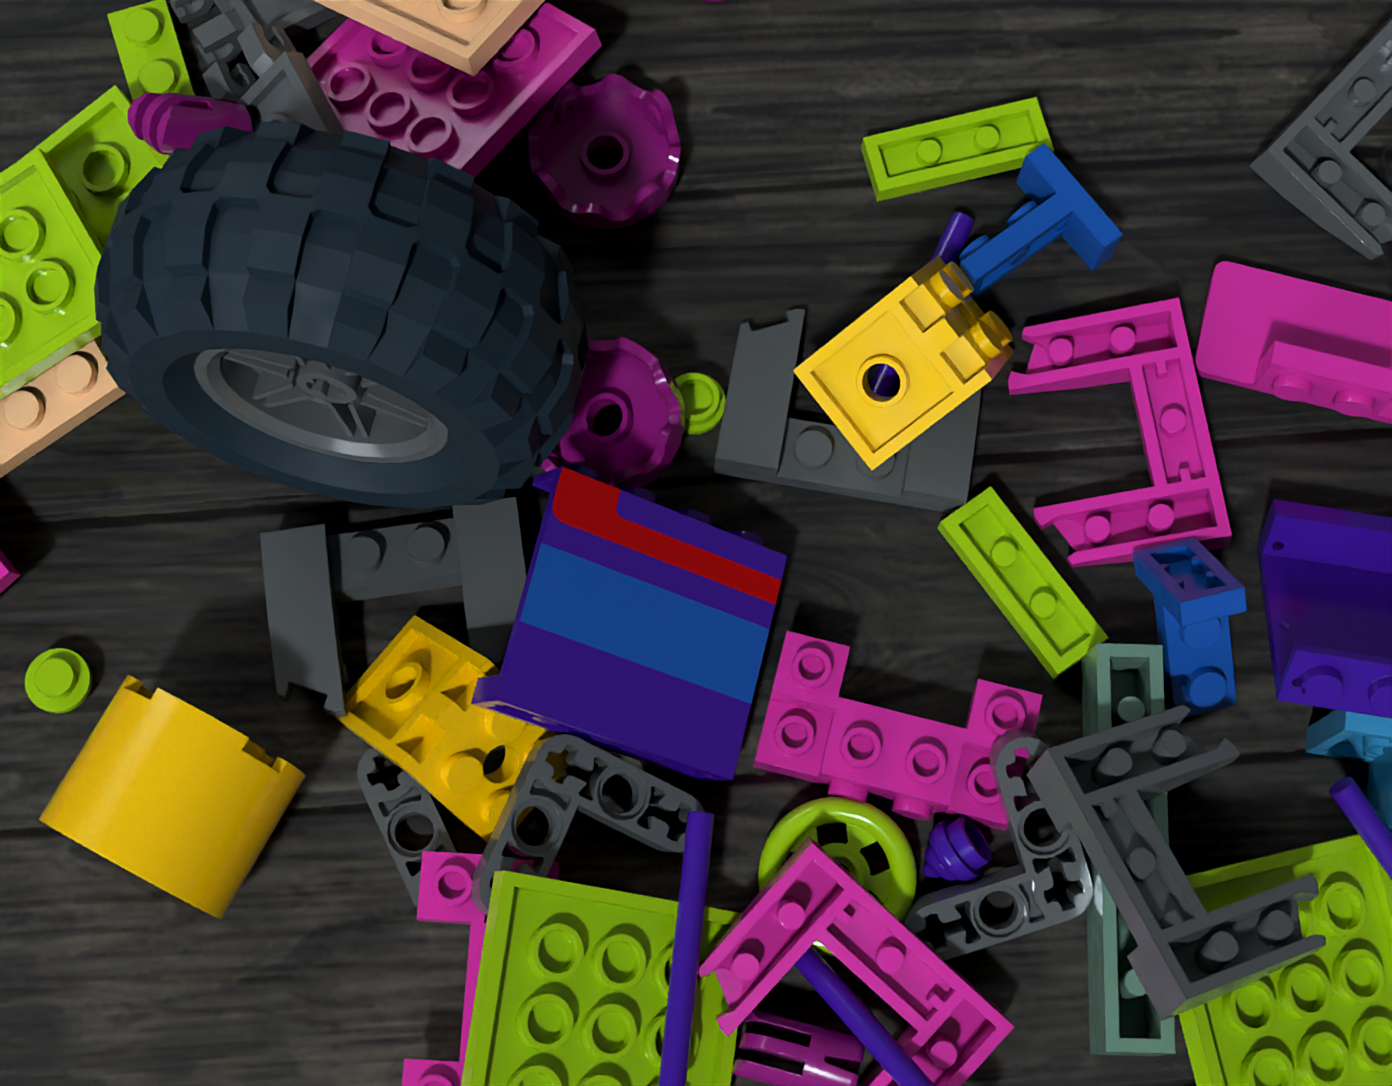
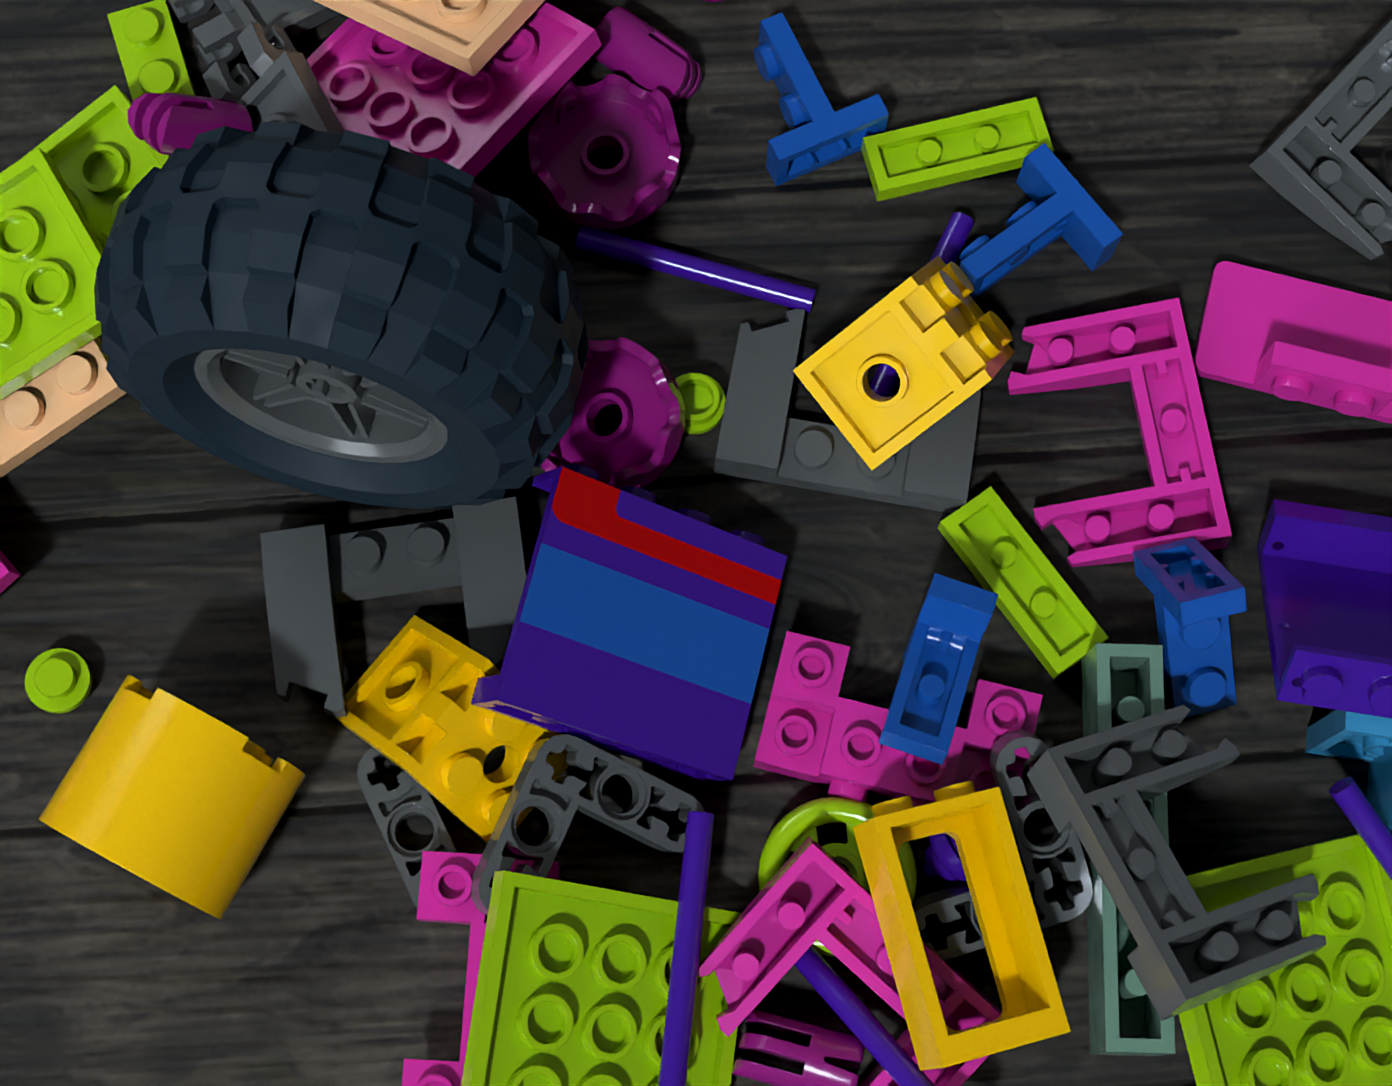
(646, 56): none -> magenta arm
(695, 268): none -> dark purple bar
(816, 132): none -> blue bracket
(937, 668): none -> blue bracket
(1004, 913): none -> yellow piece

